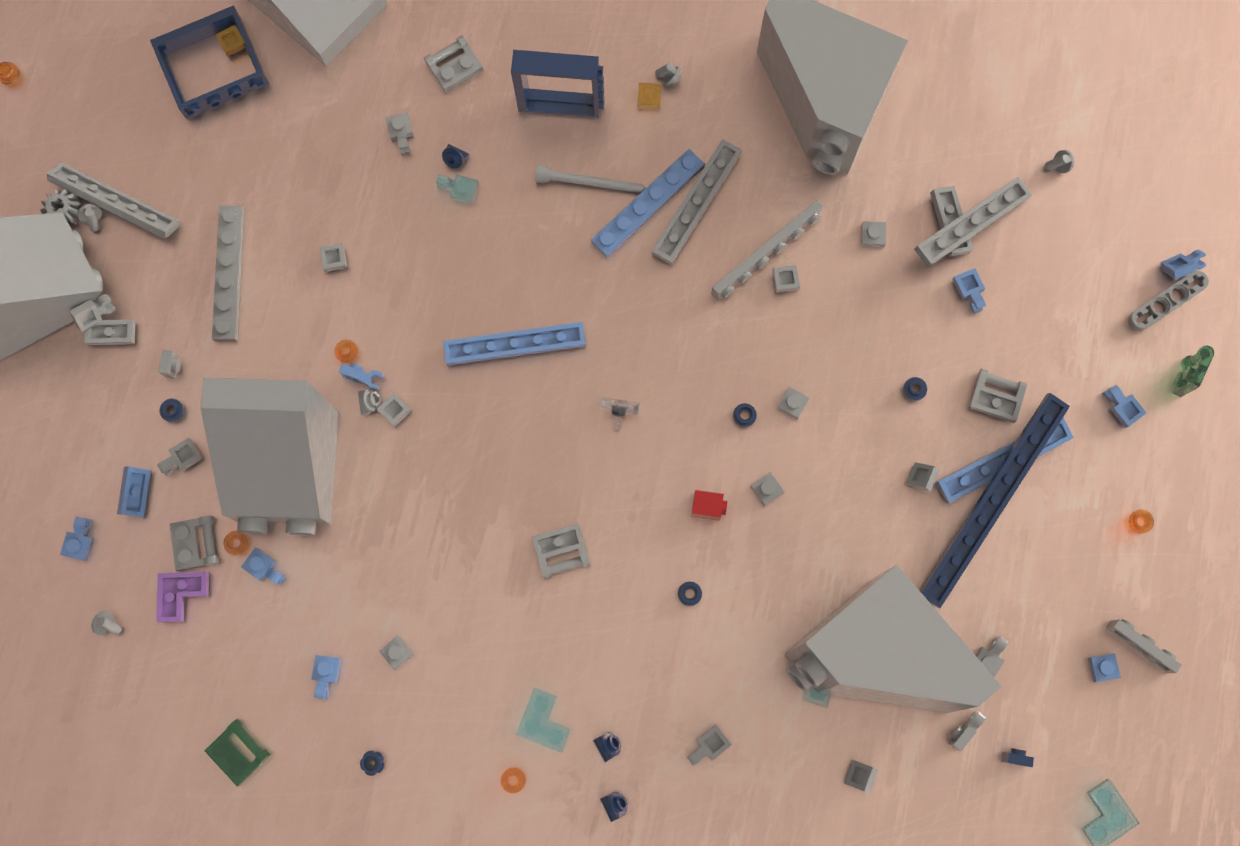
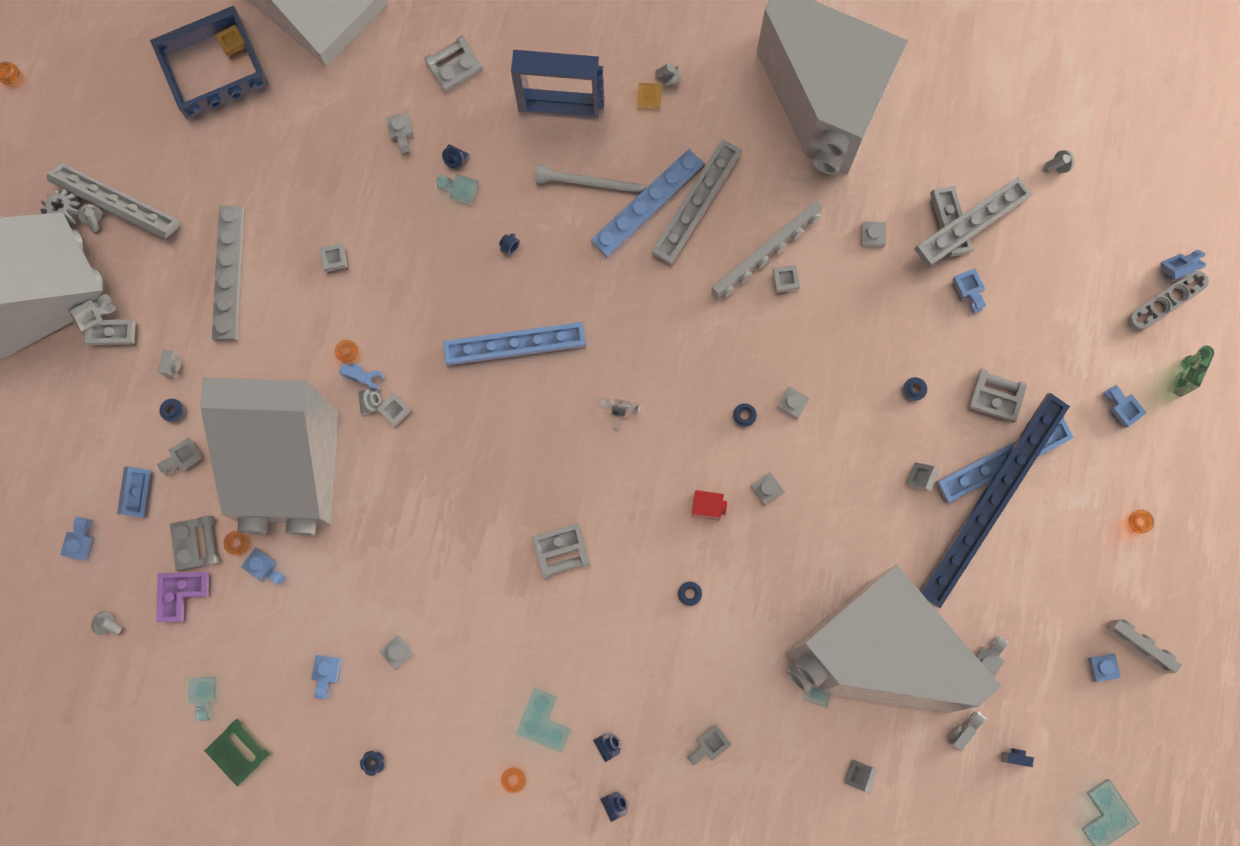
(201, 692): none -> clear light blue plate
(509, 244): none -> dark blue plate

